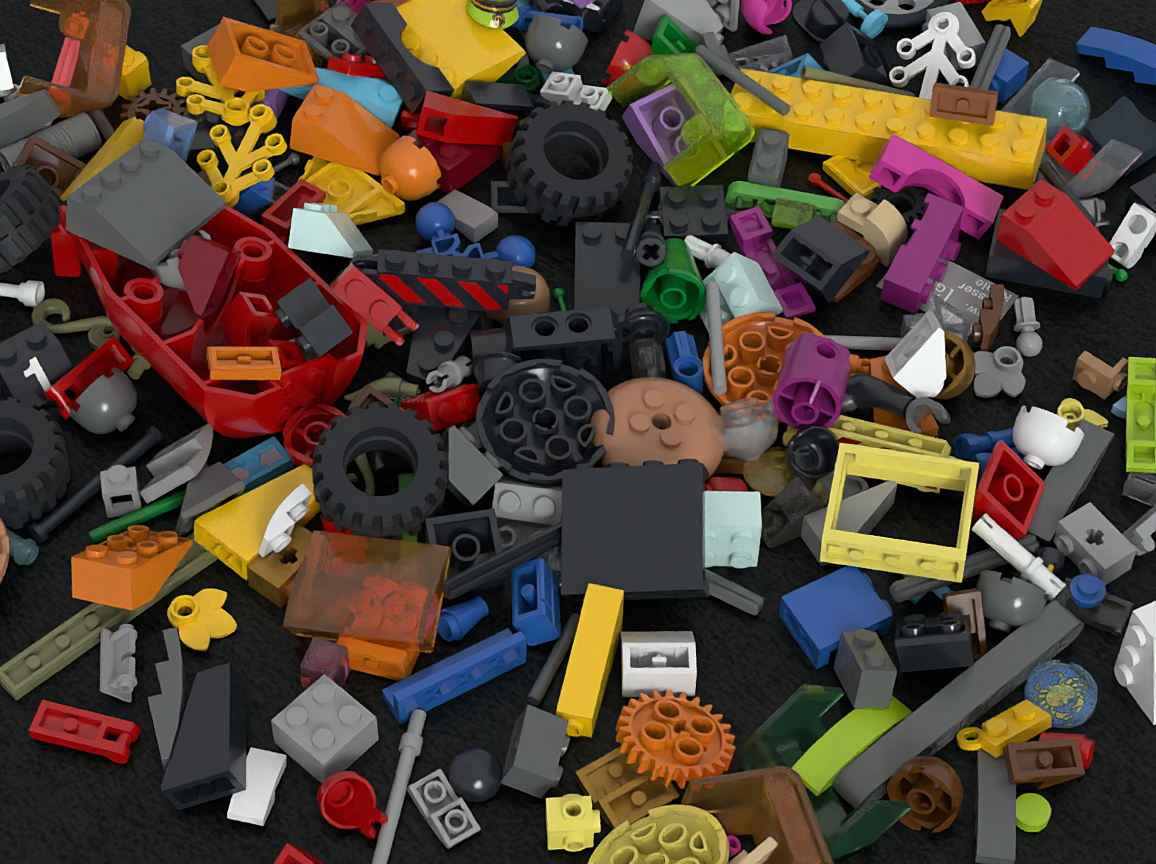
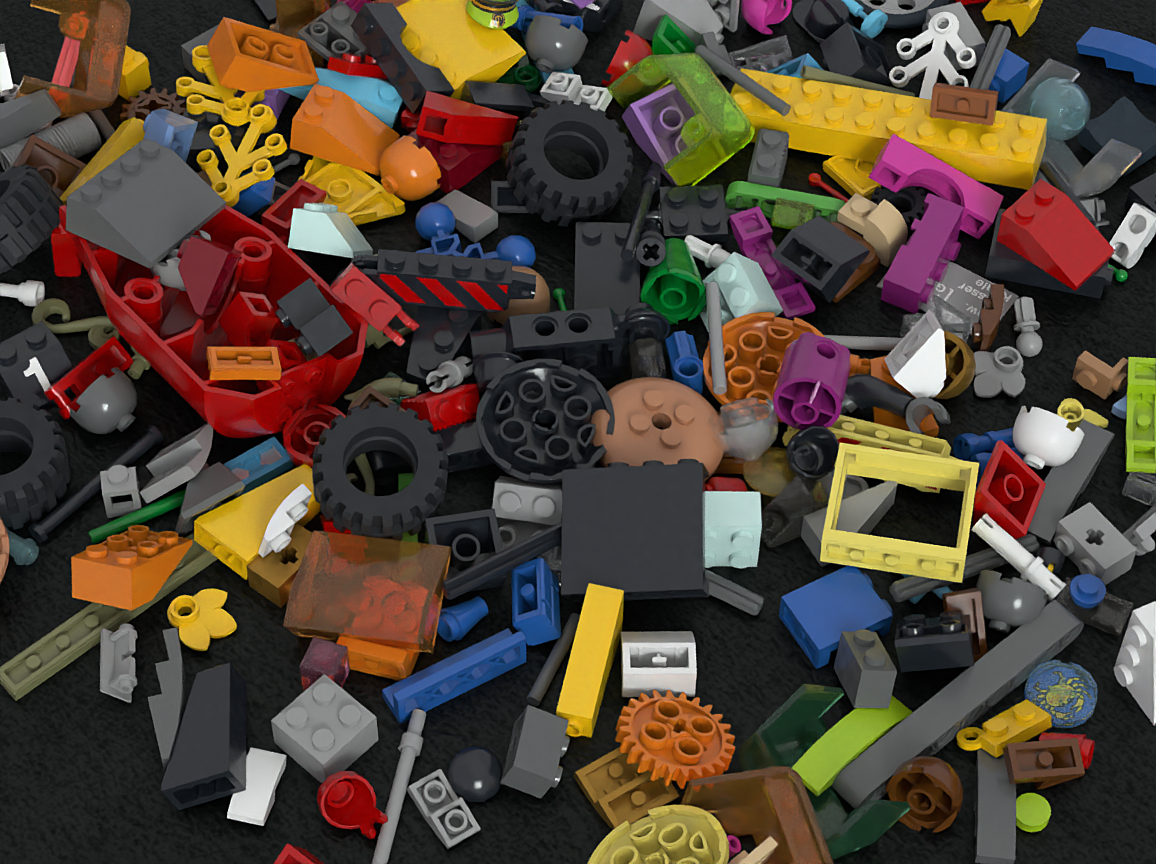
(84, 730): red plate -> none
(468, 469): dark grey slope -> none
(571, 822): light yellow brick -> none
(1070, 150): red brick -> none

